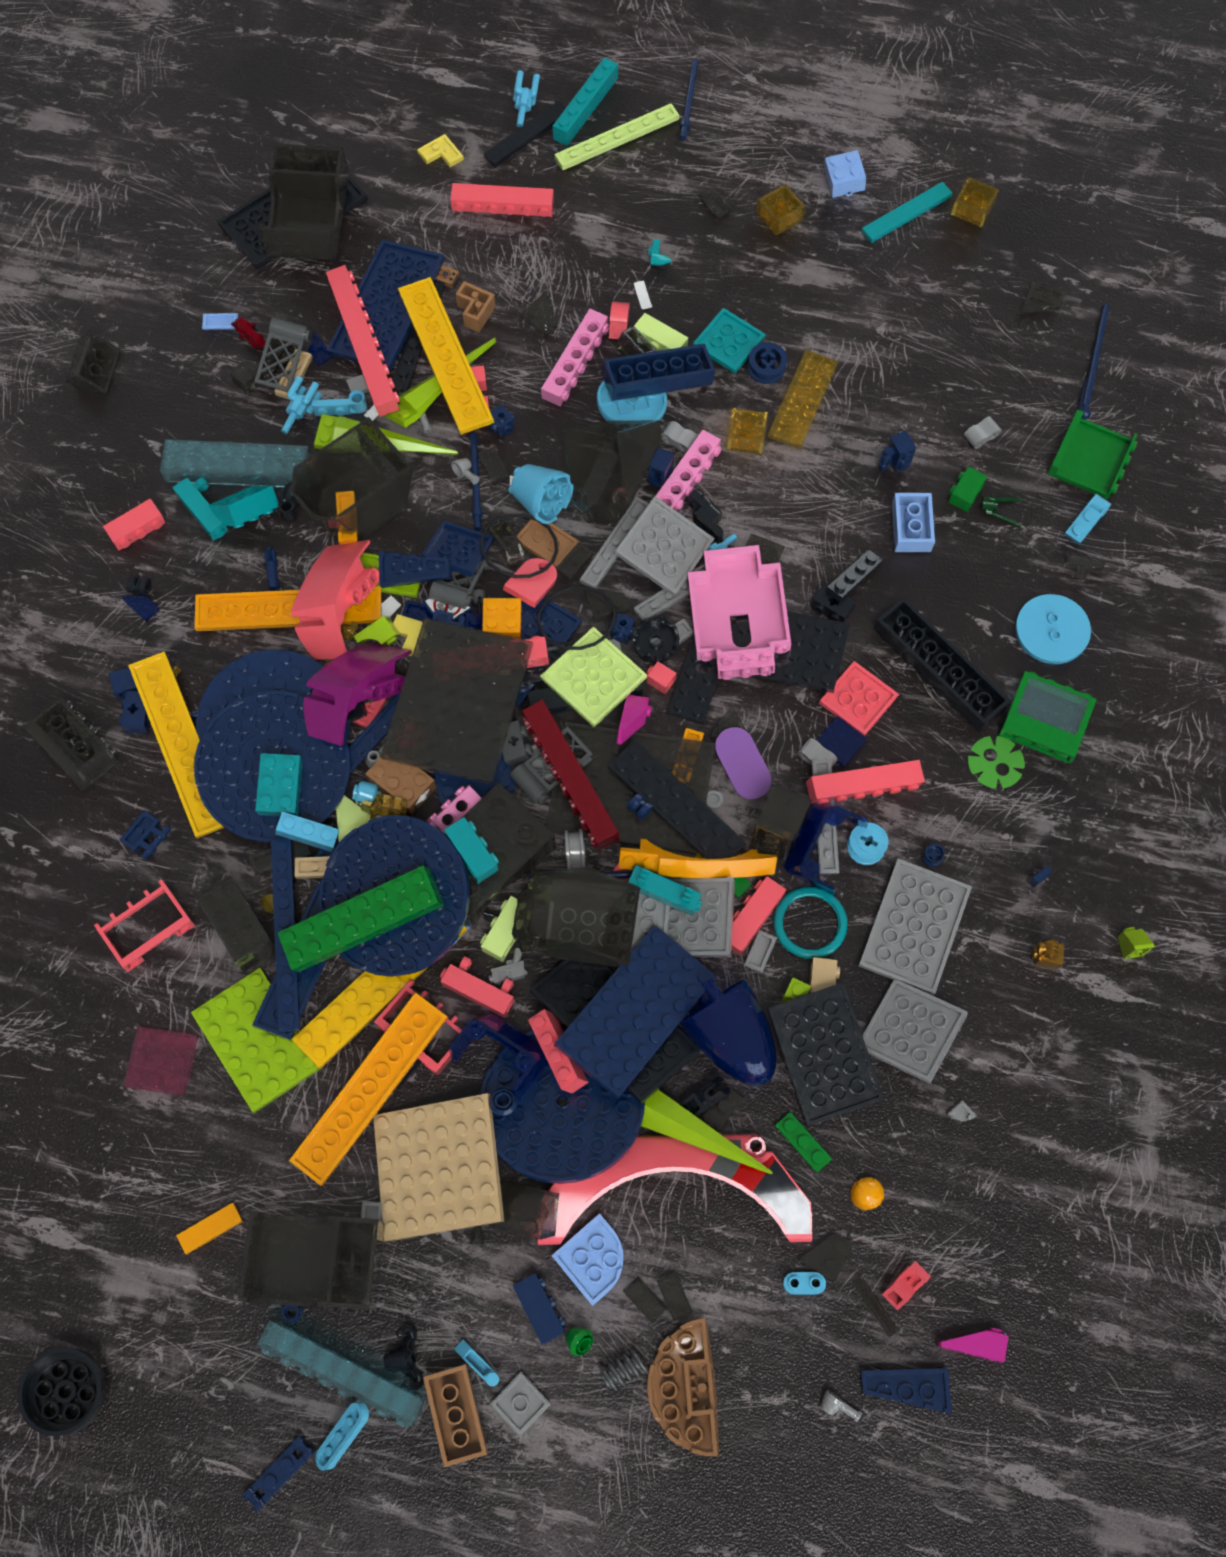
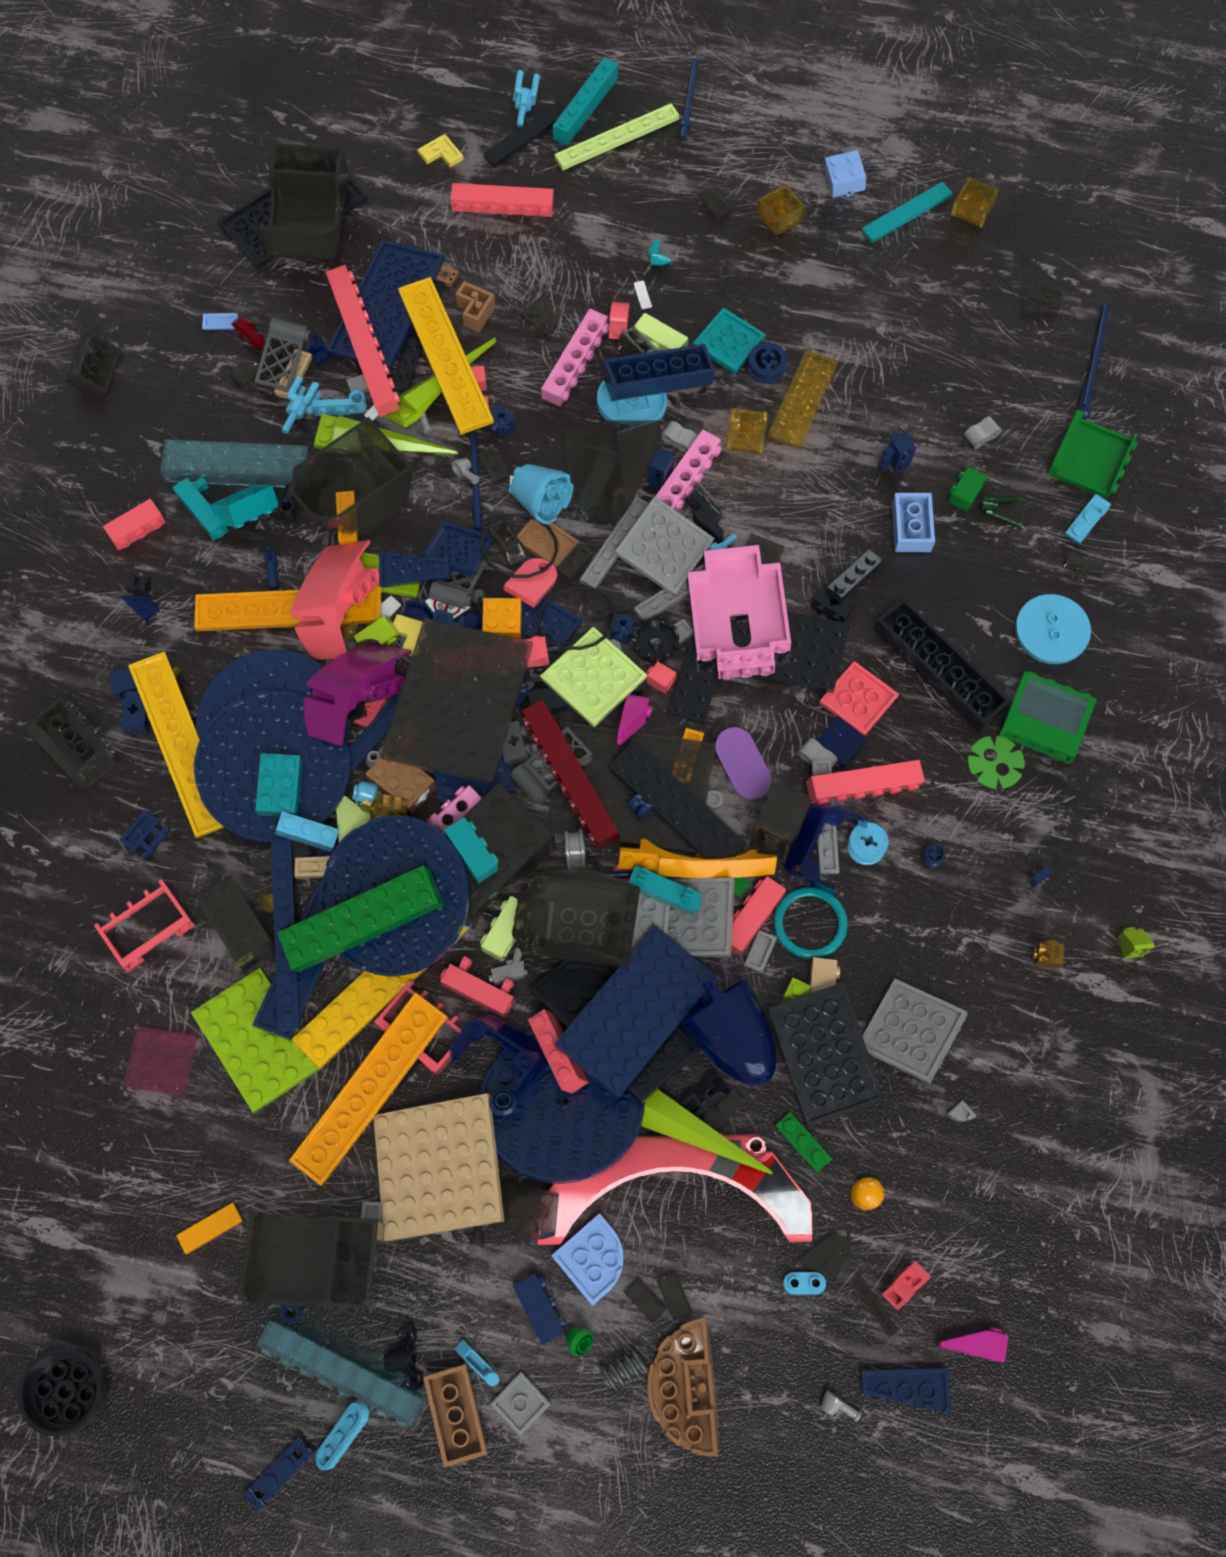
(915, 926): light grey plate -> none

